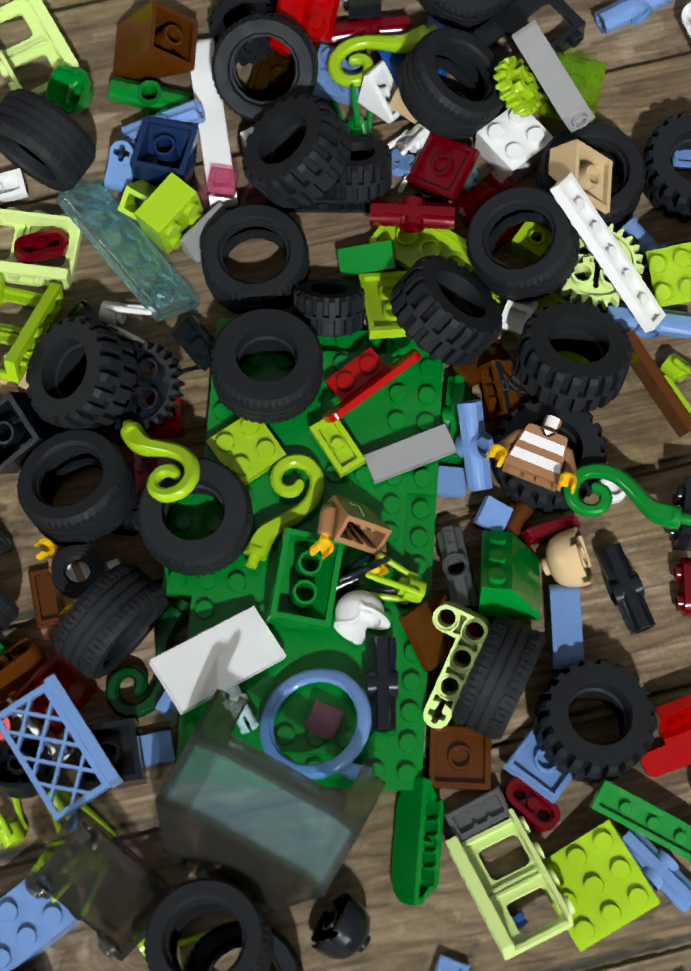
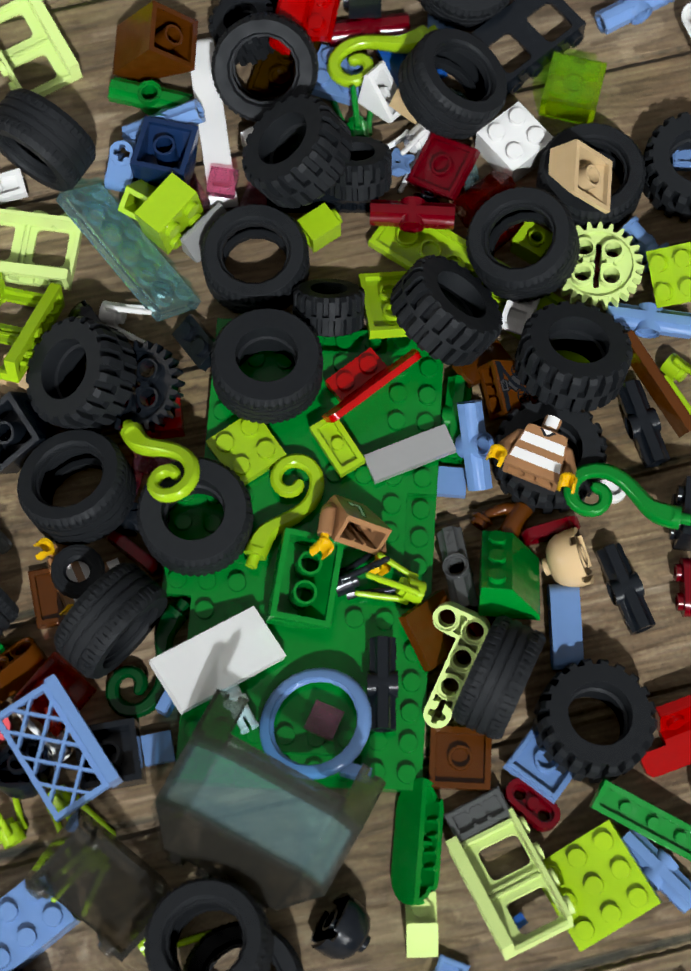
(40, 246): dark red plate -> none
(70, 89): green helmet -> none
(133, 552): none -> dark red tile
(320, 226): none -> lime brick
(357, 613): white helmet -> none
(367, 258): green tile -> none
(422, 928): none -> yellowish green slope
(493, 514): medium blue tile -> none
(517, 86): lime gear -> none
(553, 76): light grey slope -> none
(607, 252): white plate -> none
(643, 424): none -> black piece

